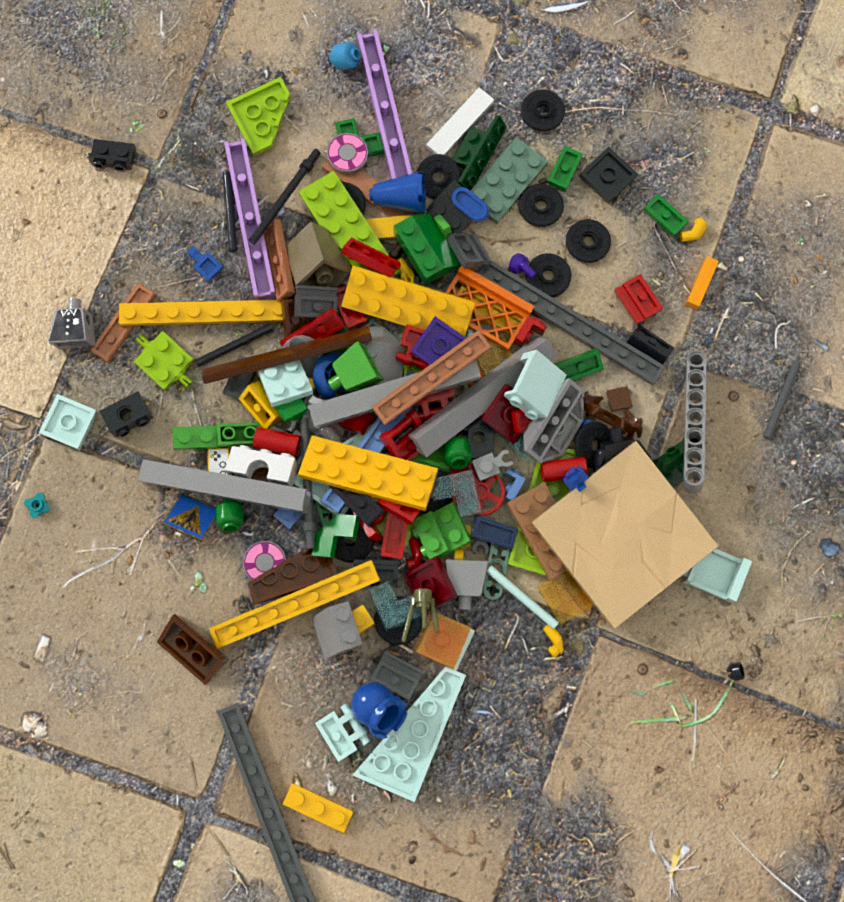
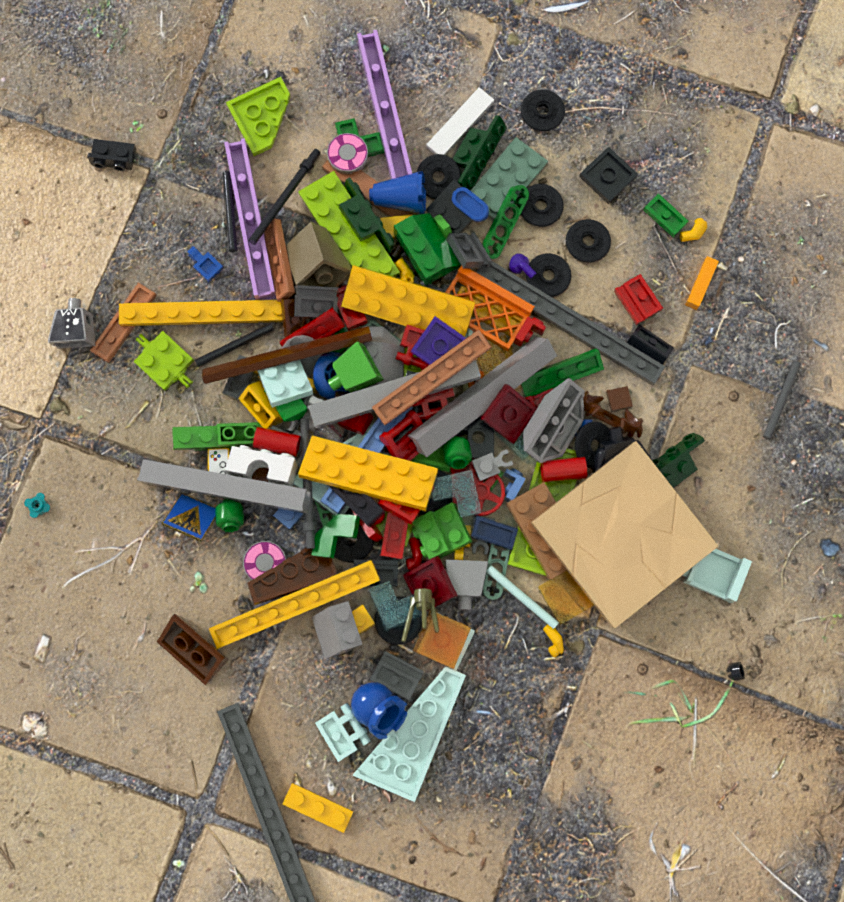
(68, 422): light aqua plate -> none
(114, 414): black brick -> none
(345, 56): dark azure head -> none
(361, 217): none -> dark green bracket
(370, 257): red hinge -> none
(502, 220): none -> green beam
(519, 420): red tile -> none
(536, 386): light aqua panel -> none
(565, 168): green plate -> none
(575, 478): blue plate -> none
(691, 429): light grey beam -> none

